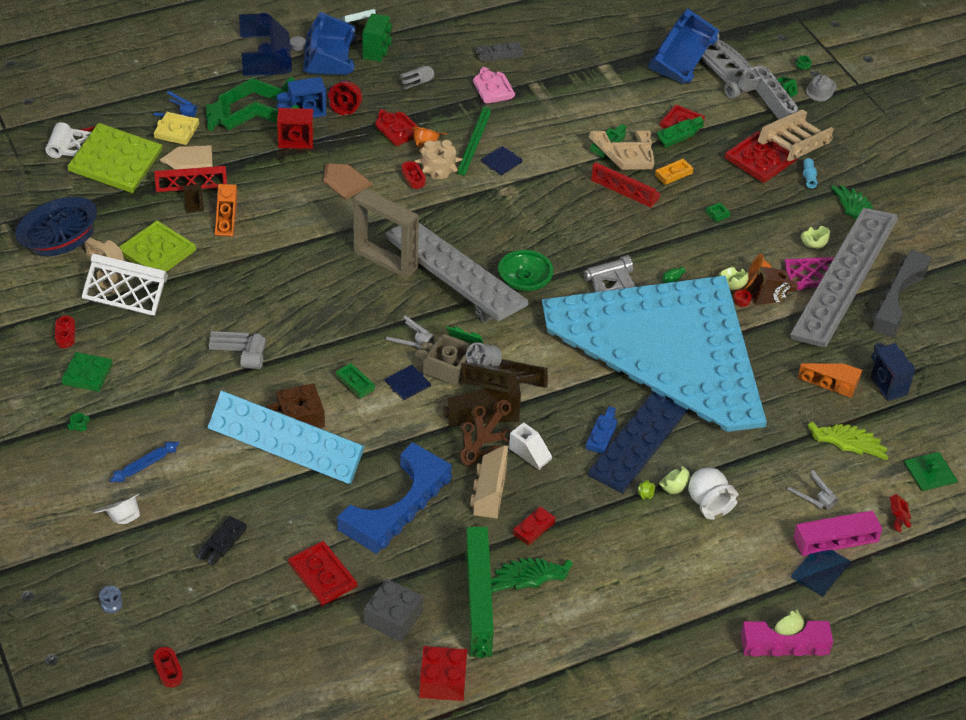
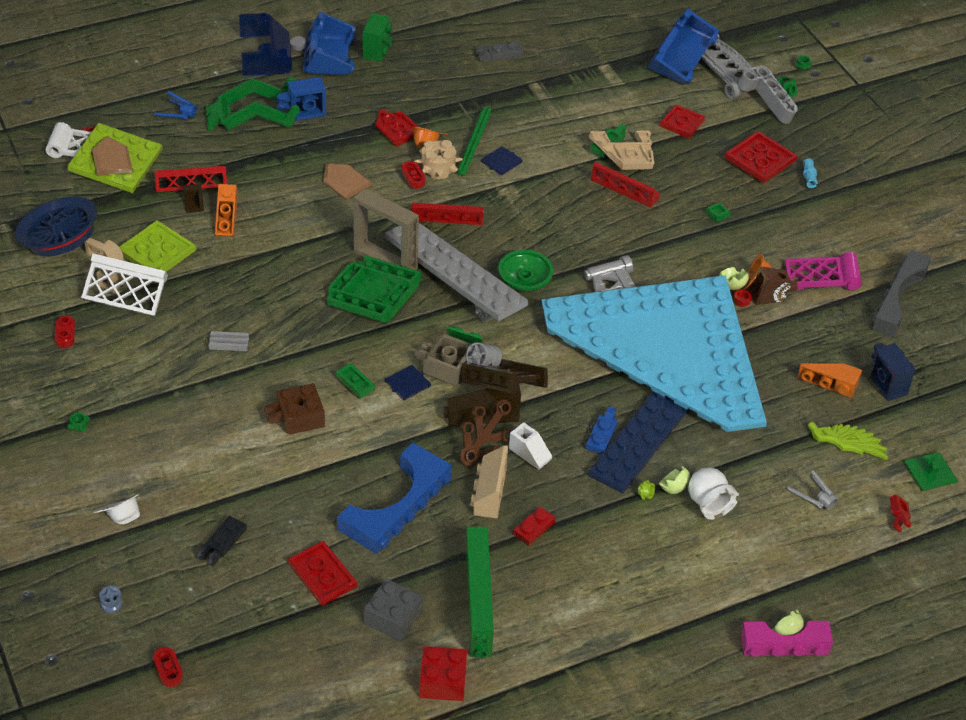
(87, 371): green plate -> none
(111, 157): none -> medium nougat tile
(145, 461): blue wheel -> none
(176, 128): light yellow plate -> none
(189, 157): tan tile -> none
(253, 356): light grey piece -> none
(286, 437): medium azure plate -> none
(295, 128): red brick -> none
(345, 97): red cylinder -> none
(357, 16): light aqua tile -> none
(373, 288): none -> green wedge
(419, 75): light grey arm -> none
(422, 334): light grey plant -> none
(448, 213): none -> red fence
(493, 86): bright pink tile -> none
(528, 574): green animal -> none
(673, 275): green cylinder -> none
(674, 171): light orange plate -> none
(680, 131): green hinge -> none
(794, 123): tan fence -> none
(815, 238): yellowish green hair -> none
(821, 88): light grey piece -> none
(821, 570): piece -> none
(837, 532): dark pink brick -> none
(844, 277): light grey plate -> none
(851, 201): green animal -> none

